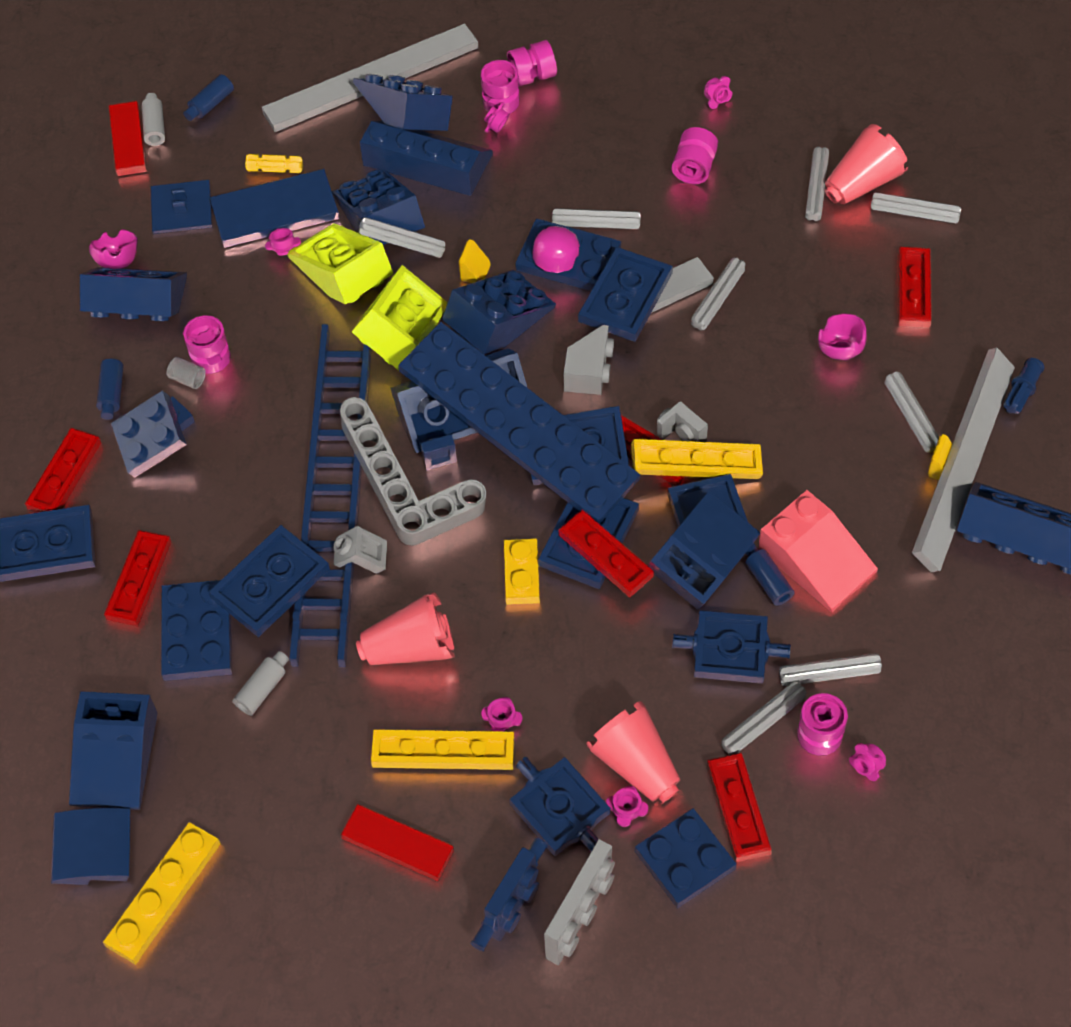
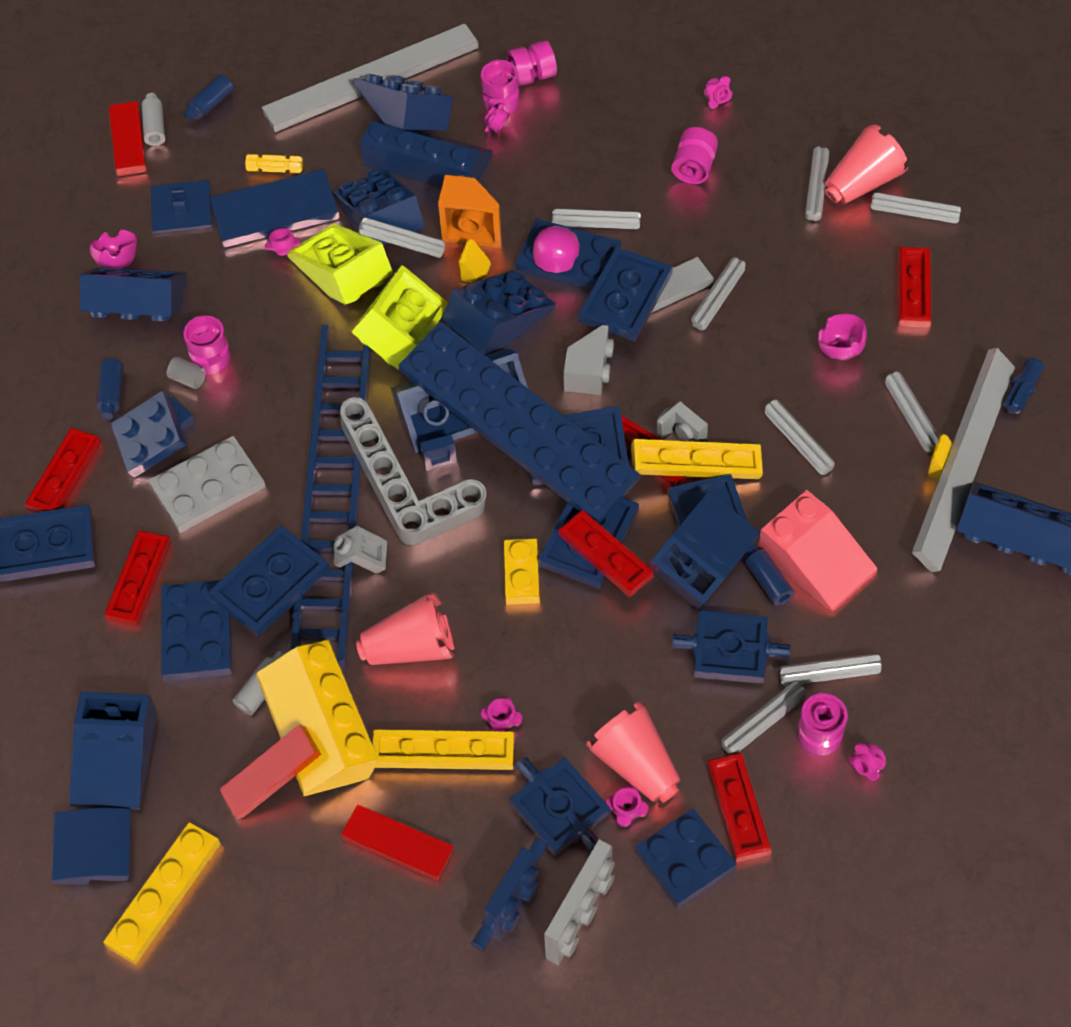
(206, 484): none -> light grey plate
(270, 771): none -> tile
(312, 692): none -> yellow slope
(468, 213): none -> orange slope
(799, 437): none -> light grey axle

